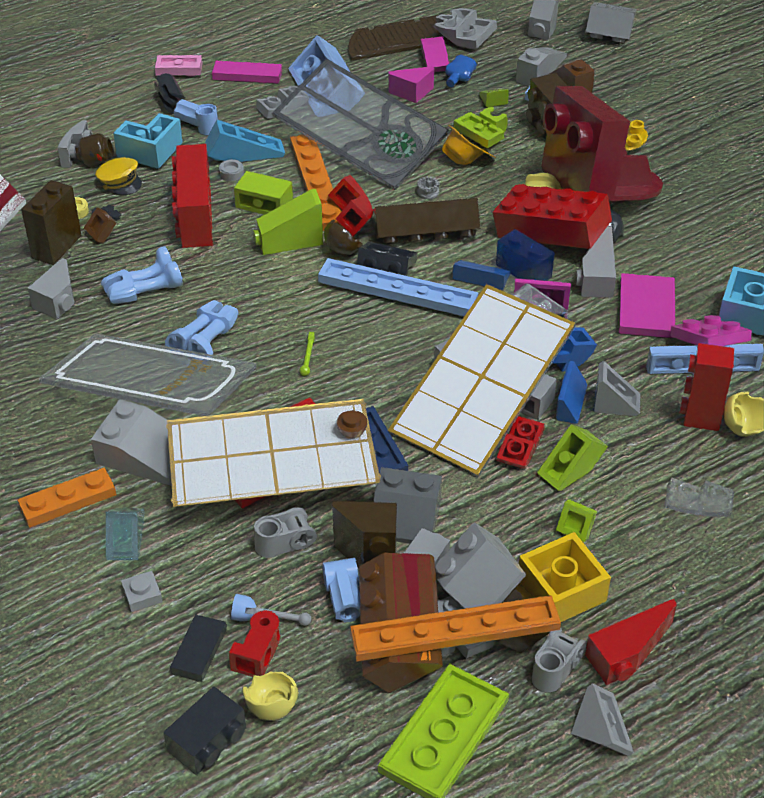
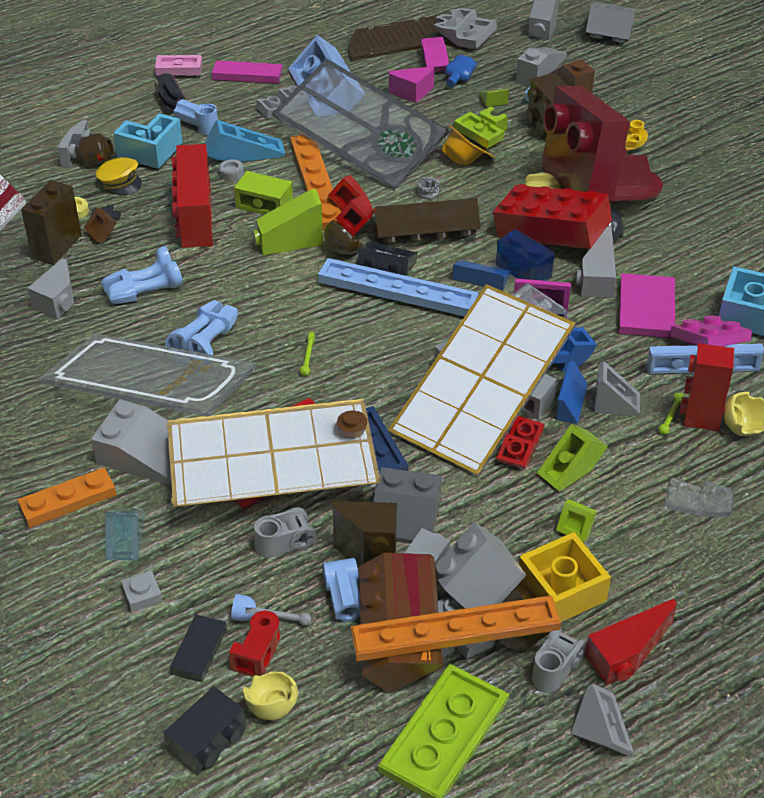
(664, 428): none -> lime hinge

